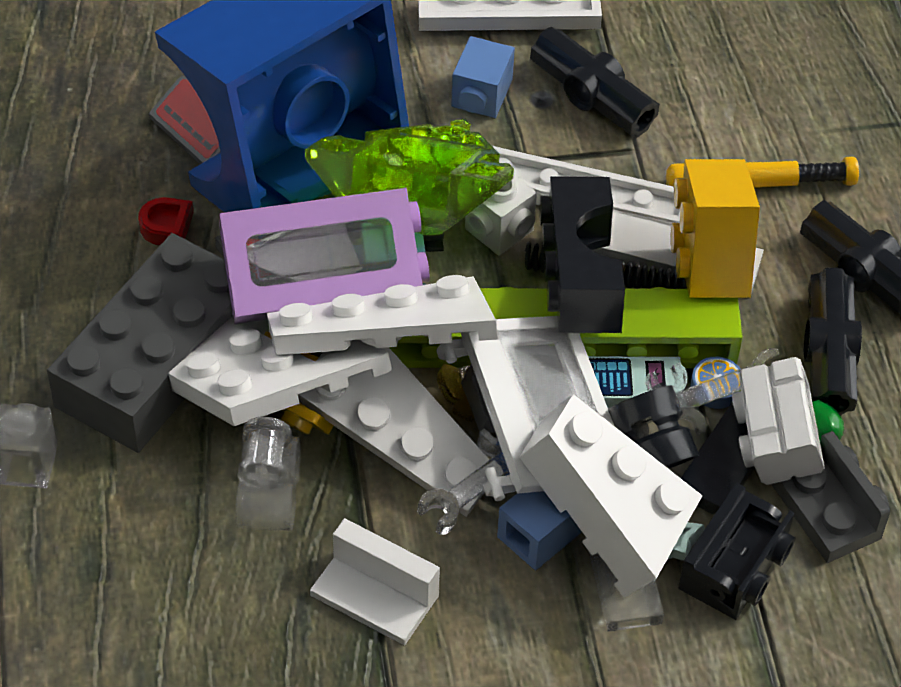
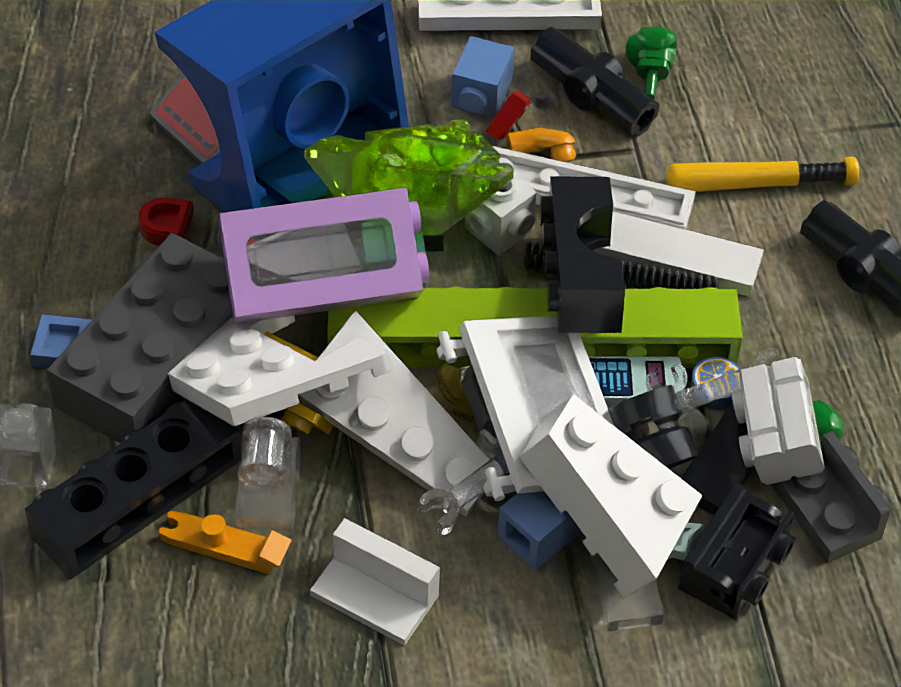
(53, 337): none -> medium blue tile
(125, 508): none -> black brick
(217, 540): none -> light orange piece
(383, 318): white wing -> none
(508, 114): none -> red tile
(543, 139): none -> light orange arm
(652, 55): none -> green piece
(715, 228): yellow brick -> none
(832, 340): black piece -> none

